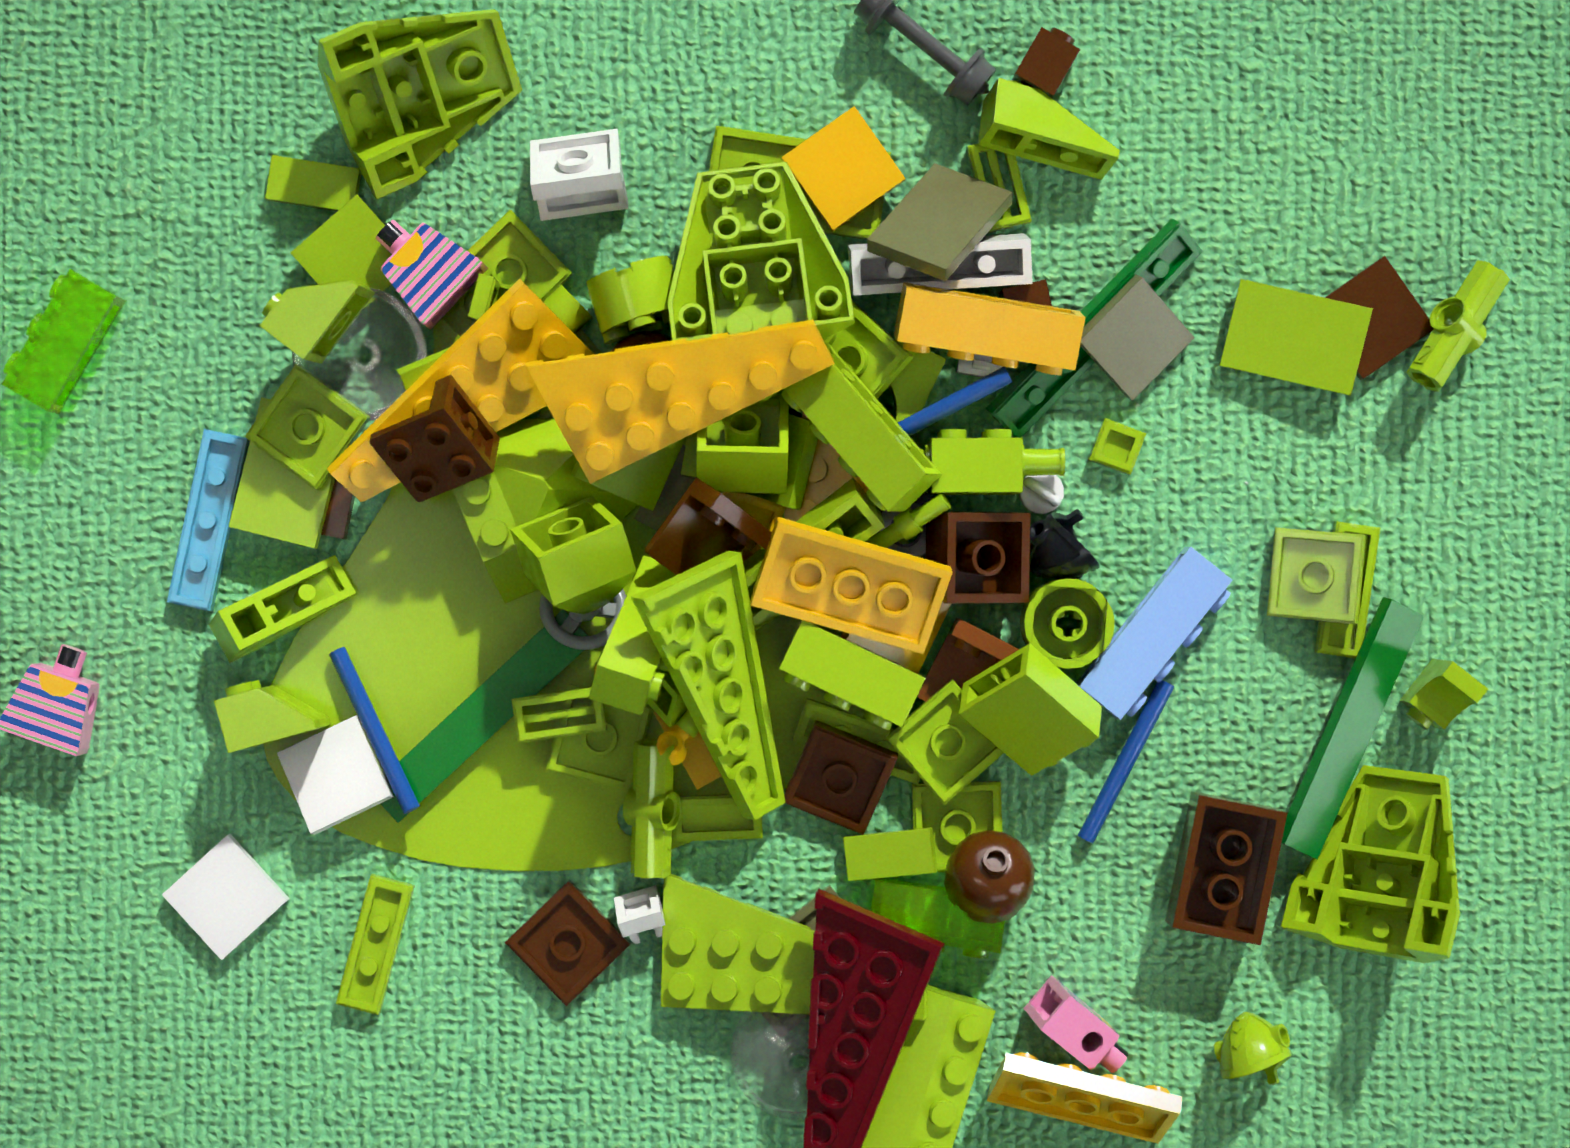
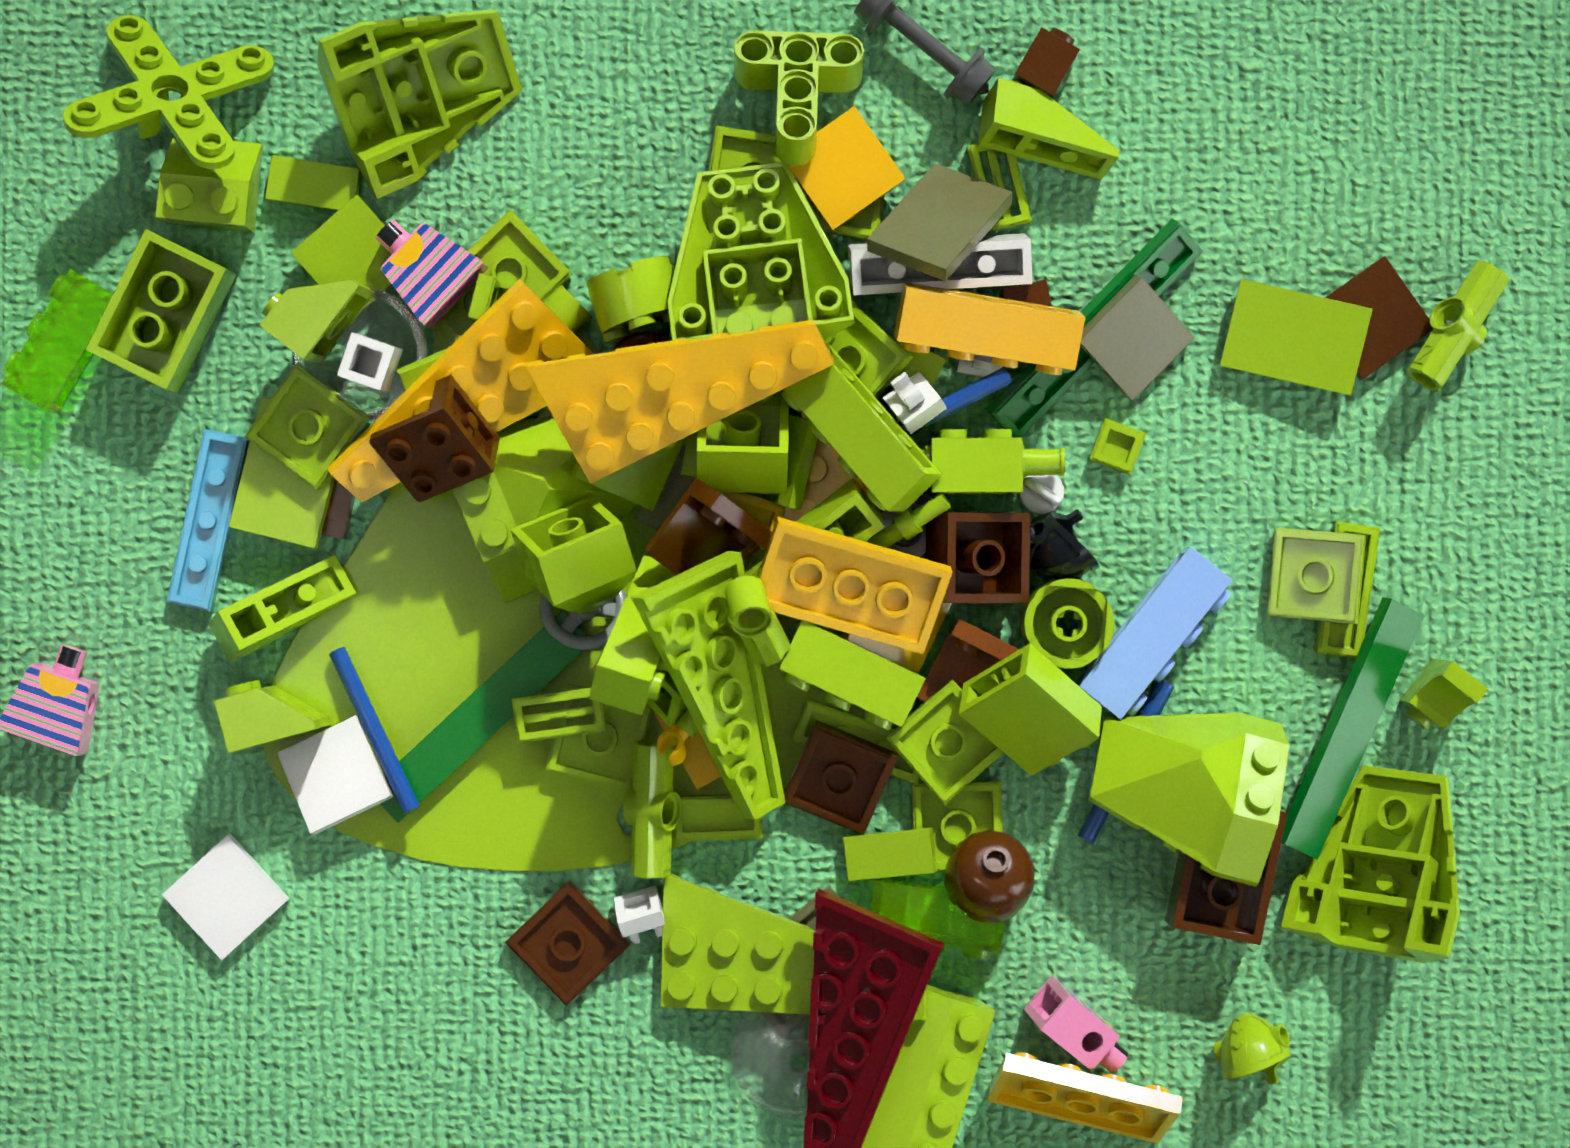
(148, 98): none -> lime piece
(161, 311): none -> lime brick
(210, 197): none -> lime slope
(370, 362): none -> white brick
(375, 944): lime tile -> none
(577, 175): white bracket -> none
(755, 620): none -> lime piece
(798, 68): none -> lime beam
(913, 401): none -> white tile
(1197, 785): none -> lime wedge

